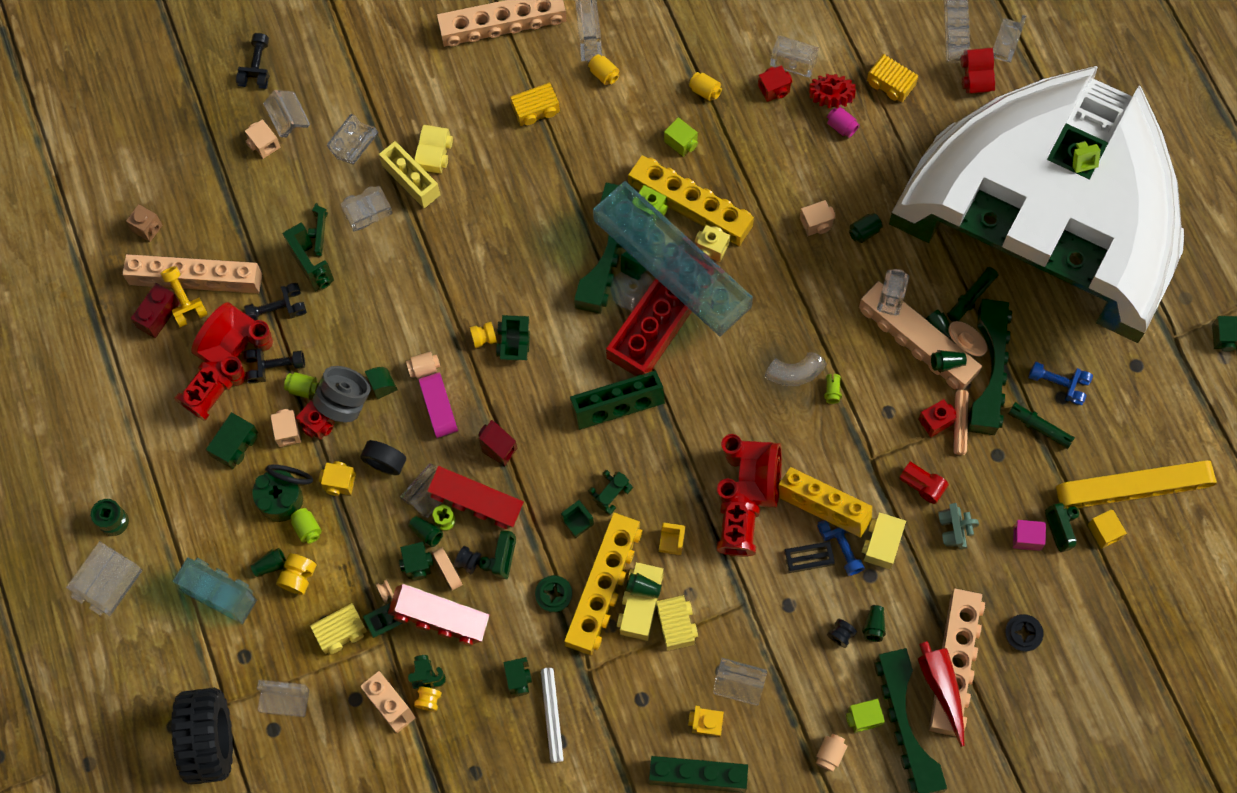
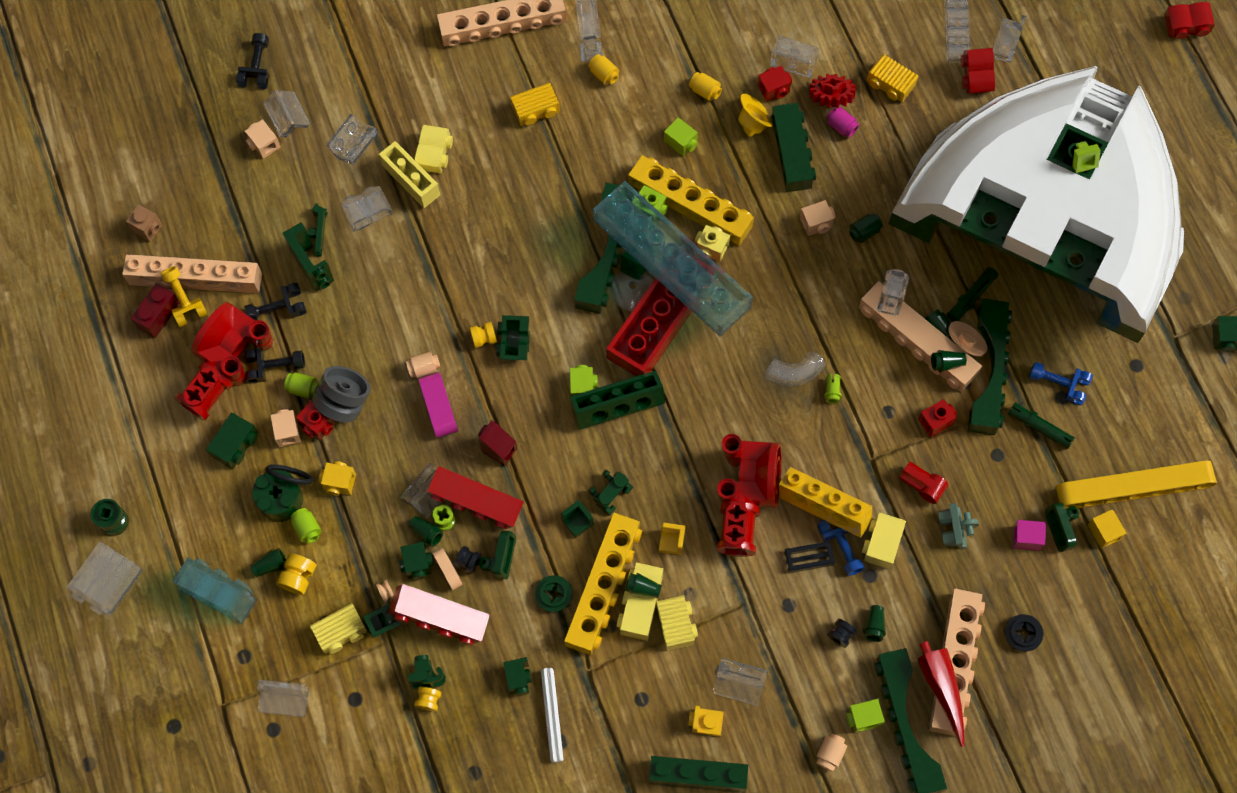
(202, 736): black tyre -> none
(381, 381): dark green brick -> none
(383, 457): black tyre -> none
(388, 701): light nougat panel -> none
(582, 379): none -> lime brick
(753, 115): none -> yellow piece
(792, 147): none -> dark green brick
(961, 422): light nougat axle -> none
(1189, 20): none -> red brick

